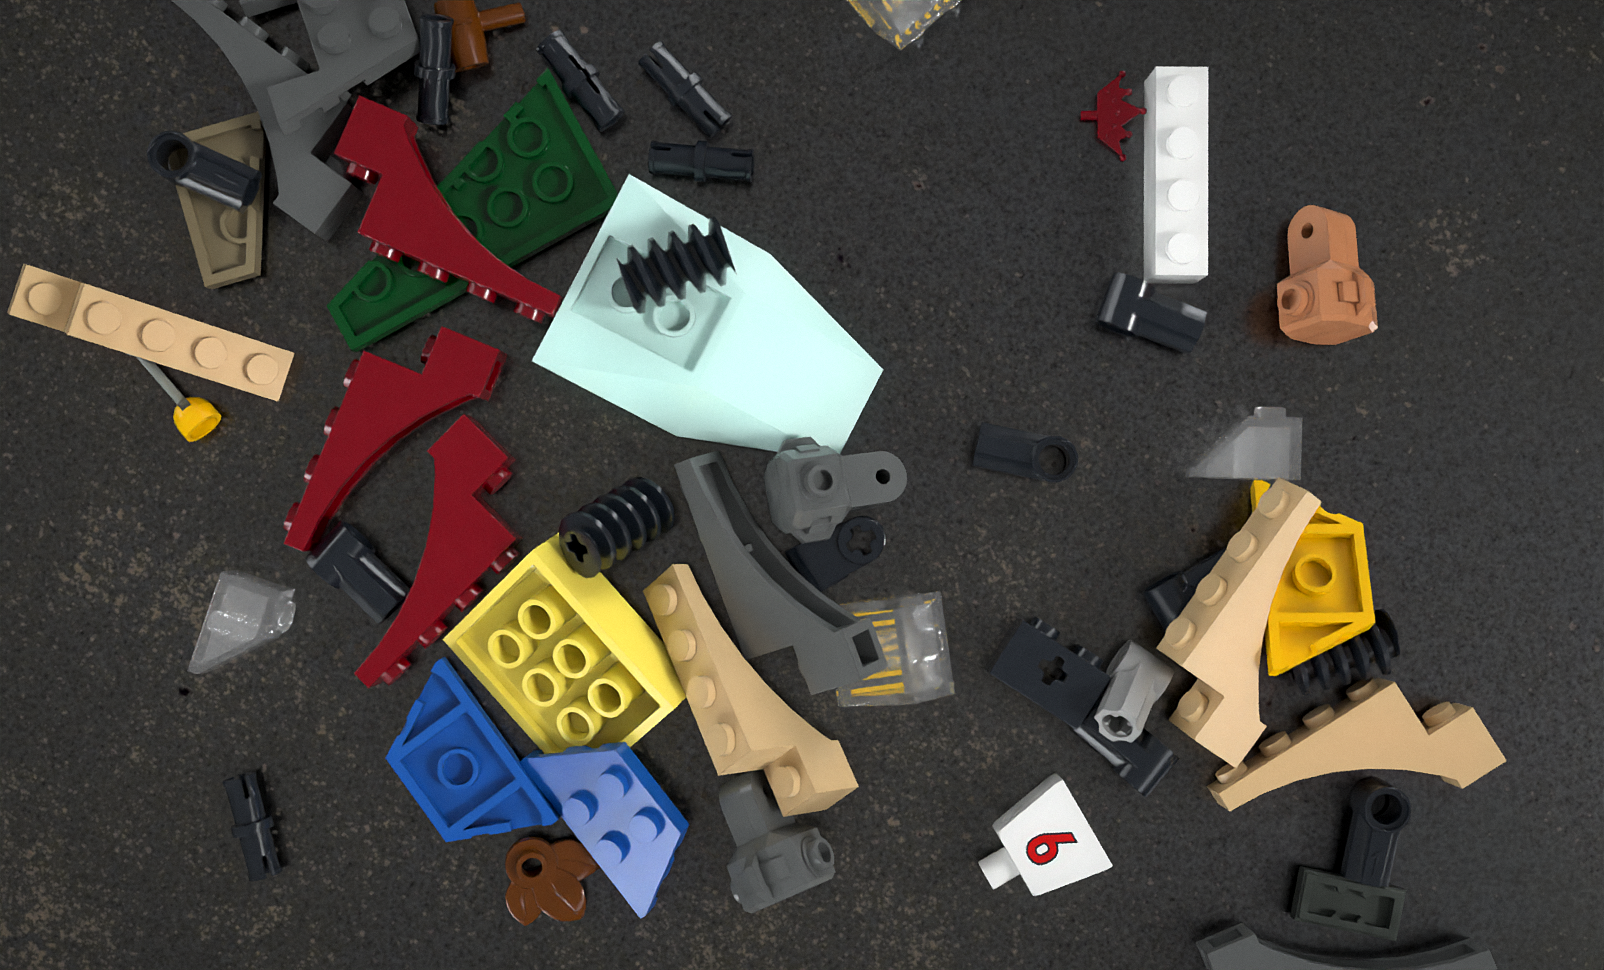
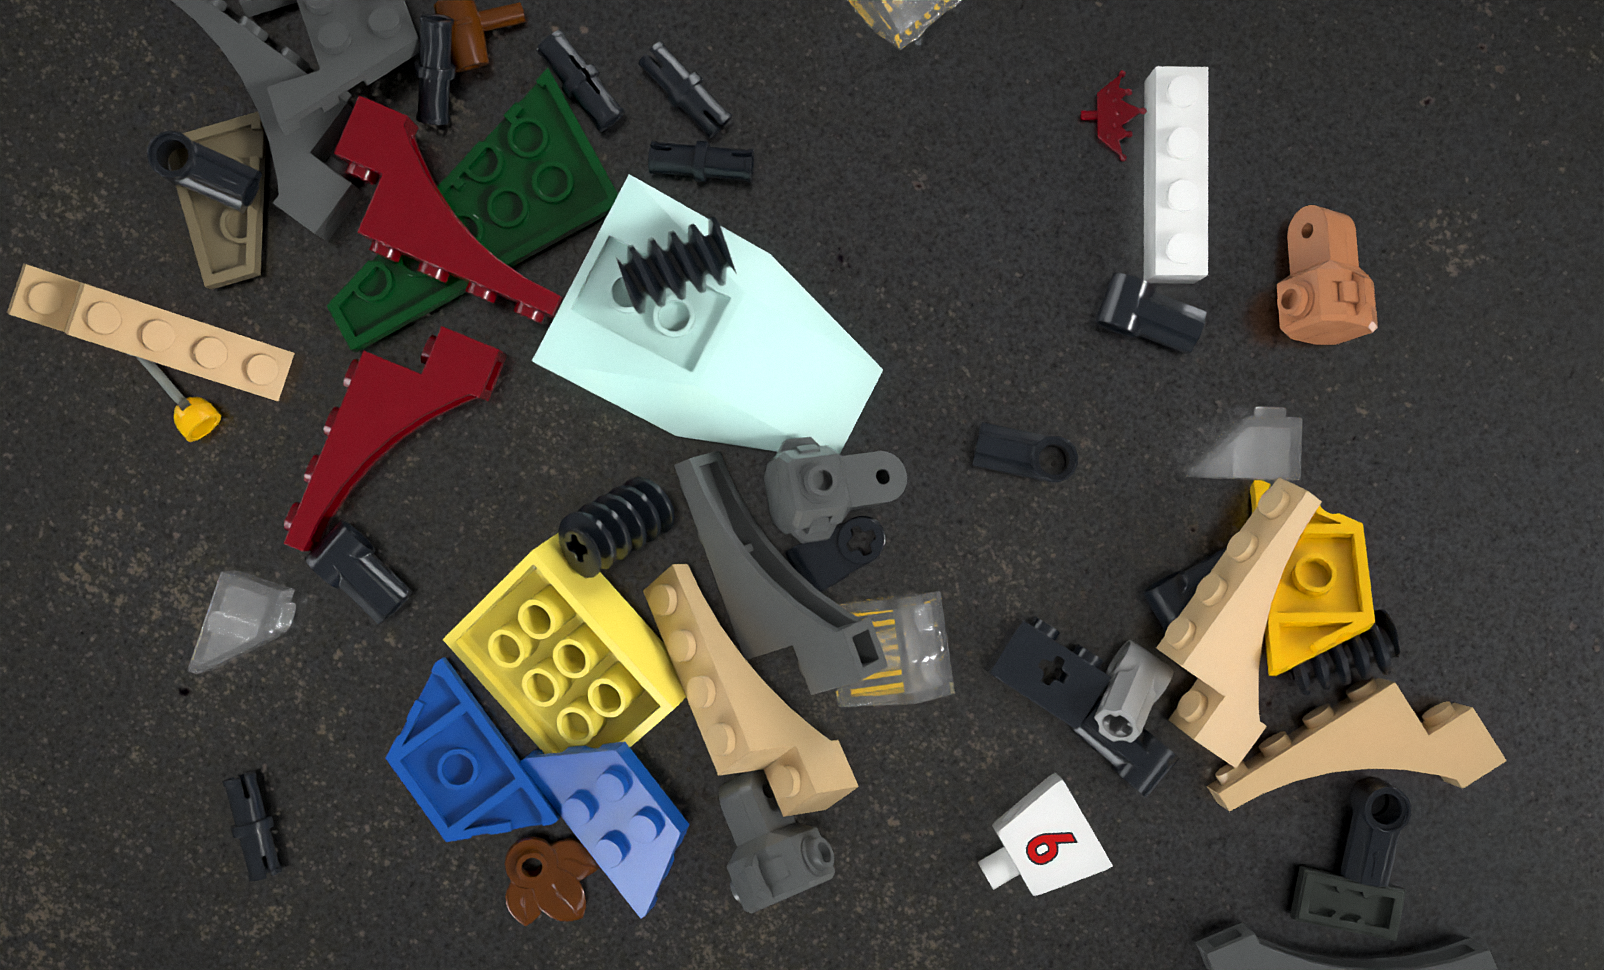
(461, 547): dark red arch -> none

